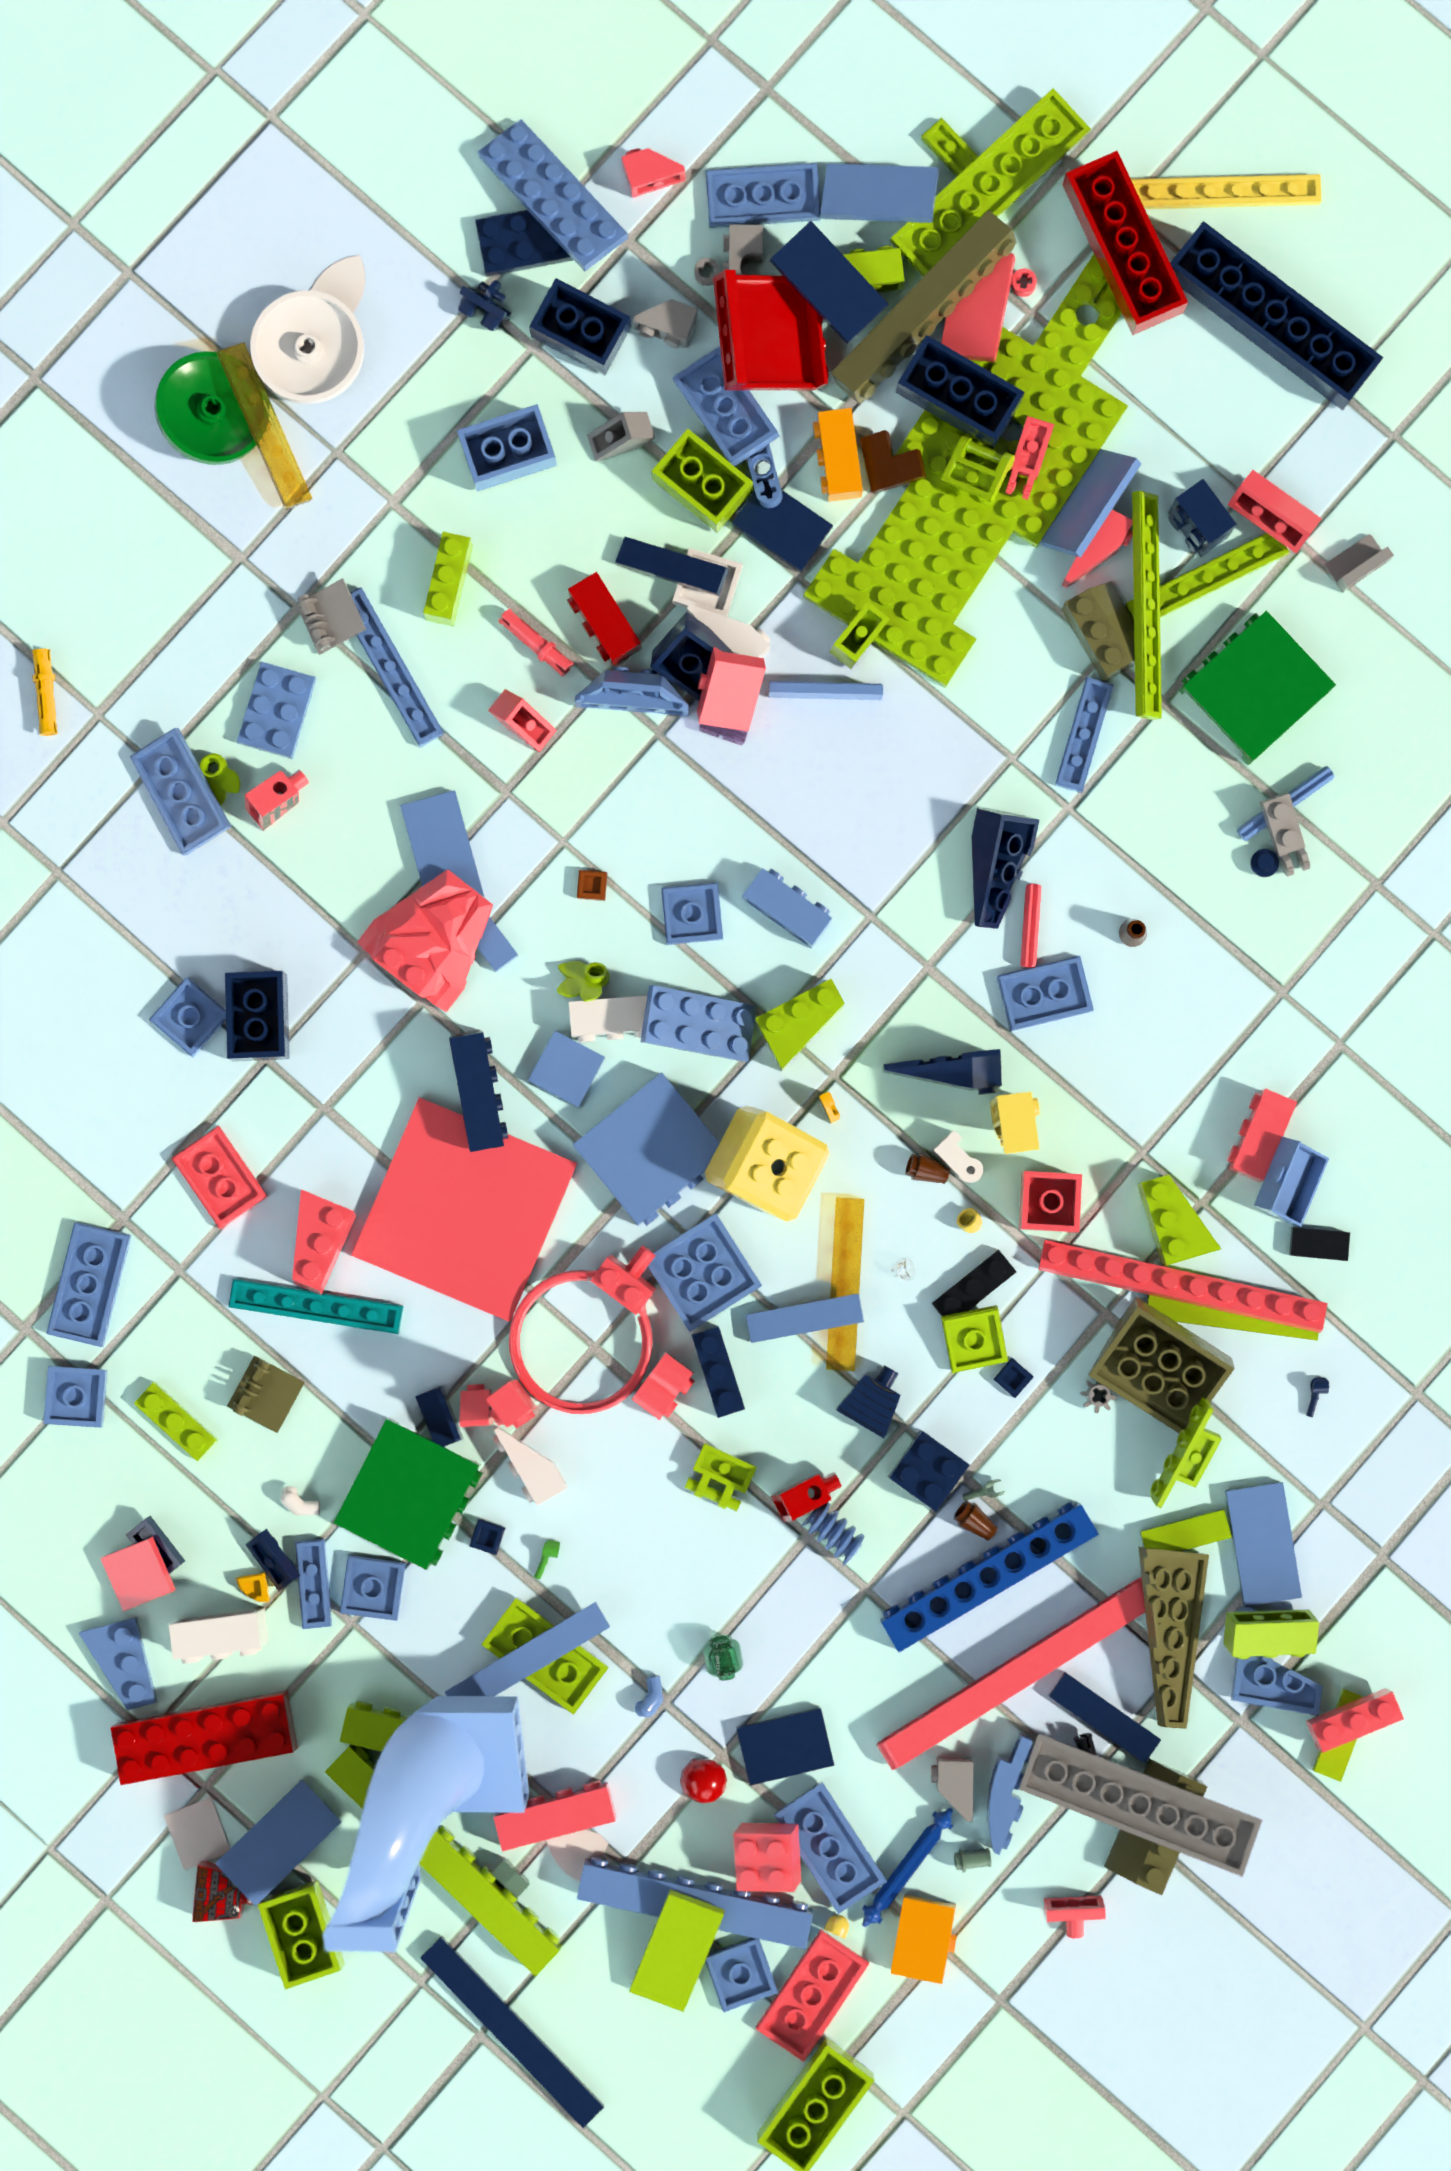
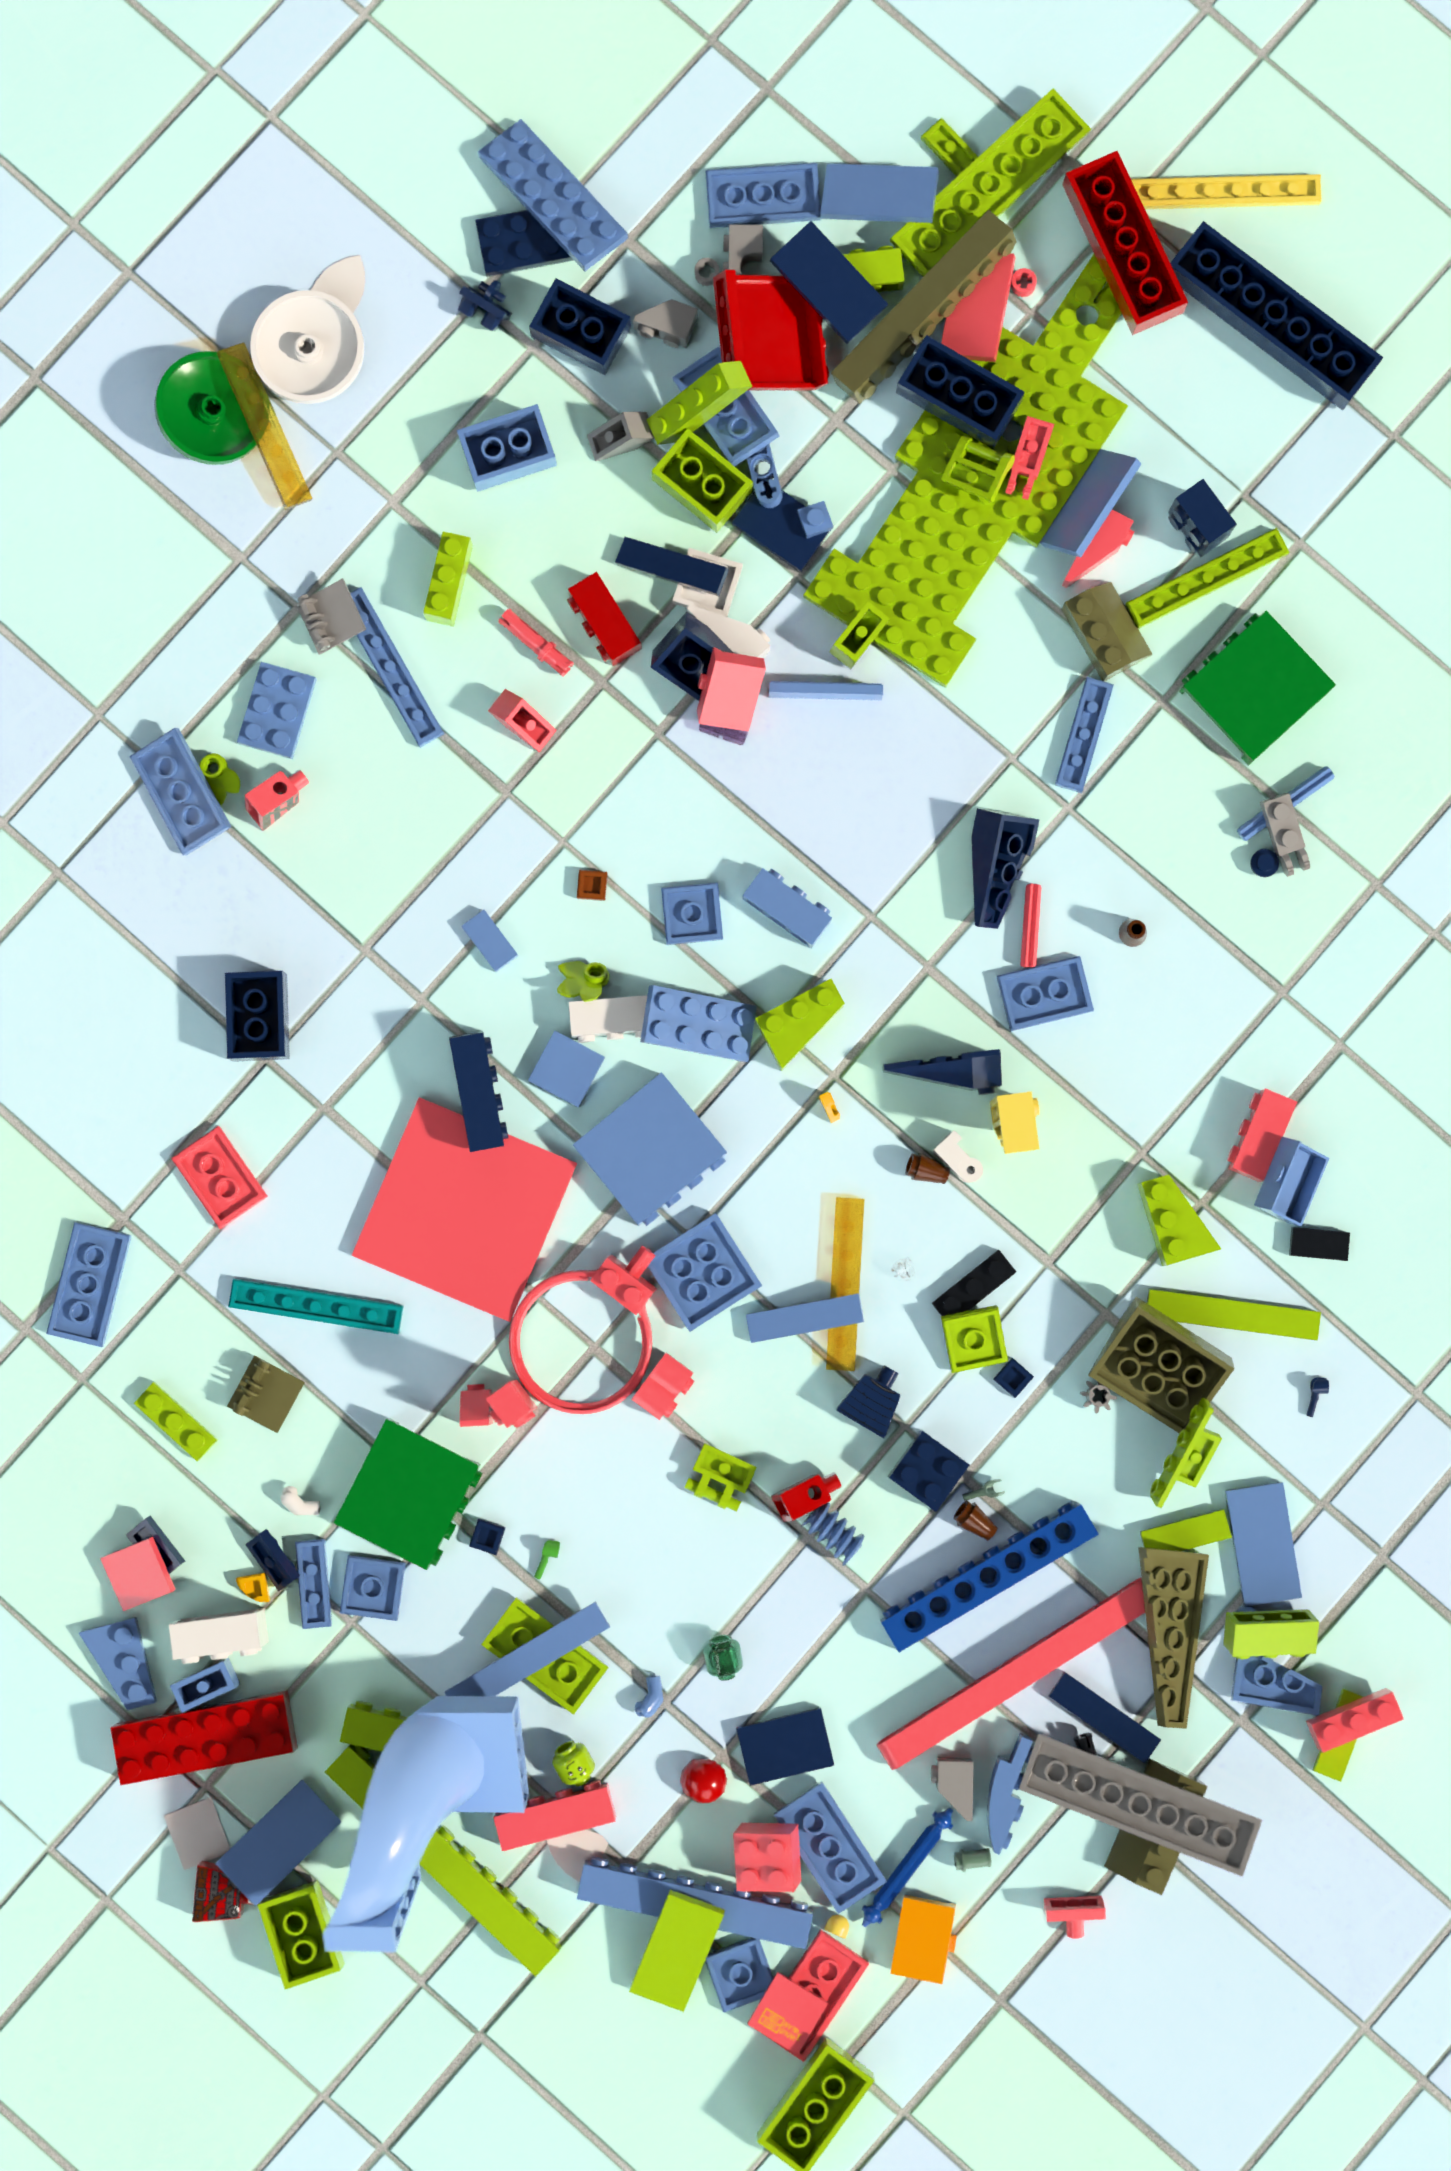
(44, 681): yellow pin -> none
(75, 1396): medium blue plate -> none
(189, 1017): medium blue tile -> none
(205, 1685): none -> medium blue brick
(319, 1240): coral wedge -> none
(431, 938): coral wedge -> none
(439, 1416): dark blue panel -> none
(440, 839): medium blue tile -> none
(511, 1877): sand green piece -> none
(512, 2032): dark blue tile -> none
(537, 1471): white slope -> none
(573, 1763): none -> lime head
(632, 692): medium blue wedge -> none
(650, 171): coral slope -> none
(699, 402): none -> lime brick
(718, 1372): dark blue brick -> none
(746, 1156): light yellow plate -> none
(787, 2013): none -> coral tile
(815, 519): none -> medium blue plate
(838, 455): light orange brick -> none
(884, 468): reddish brown tile -> none
(969, 1220): light yellow hinge -> none
(1050, 1202): coral brick -> none
(1146, 605): lime tile -> none
(1183, 1286): coral plate -> none
(1274, 511): coral brick -> none
(1357, 562): light grey panel -> none

